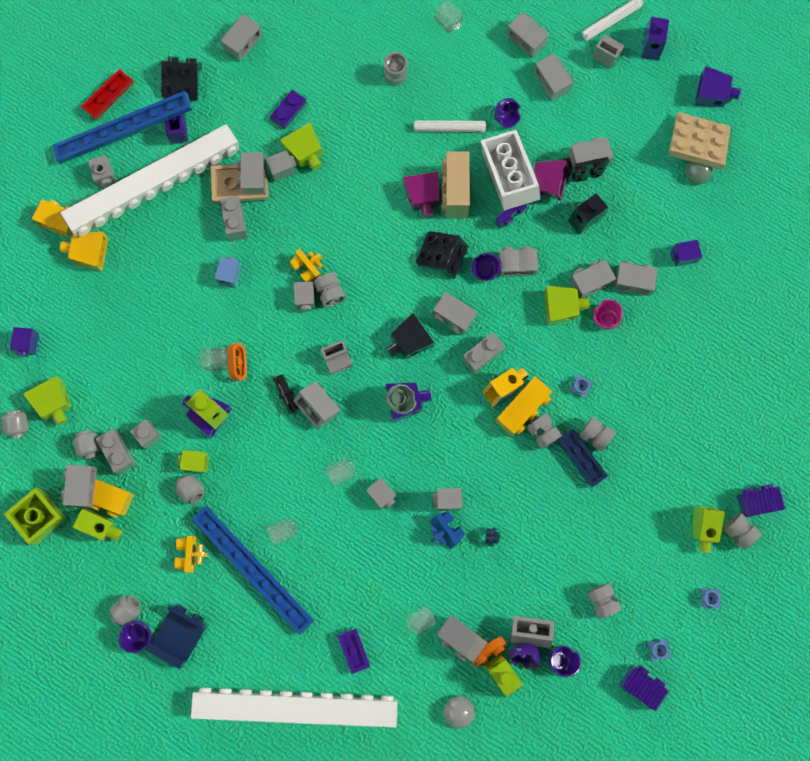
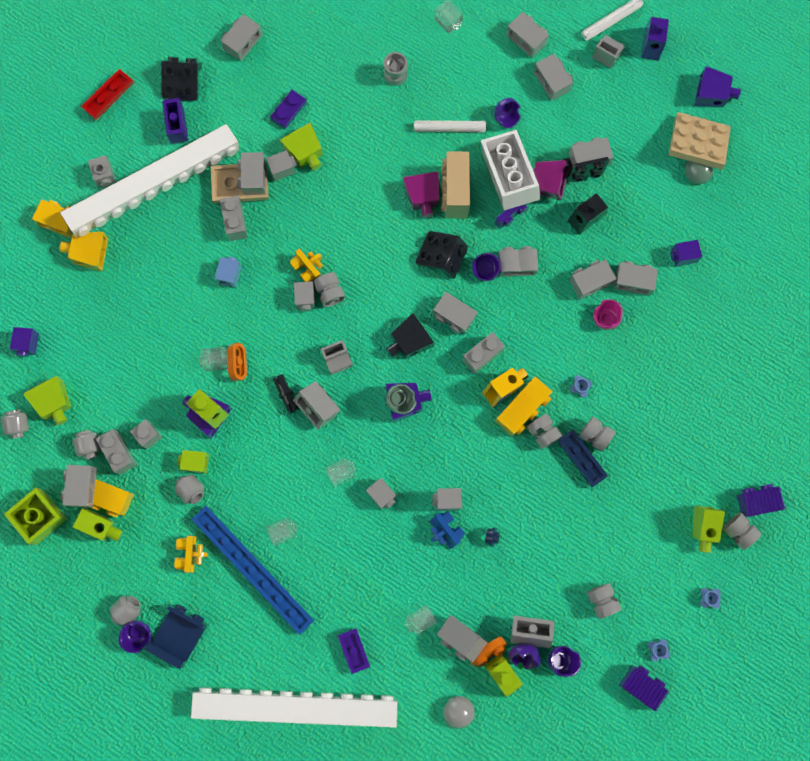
(122, 127): blue plate -> none
(563, 304): lime torso -> none

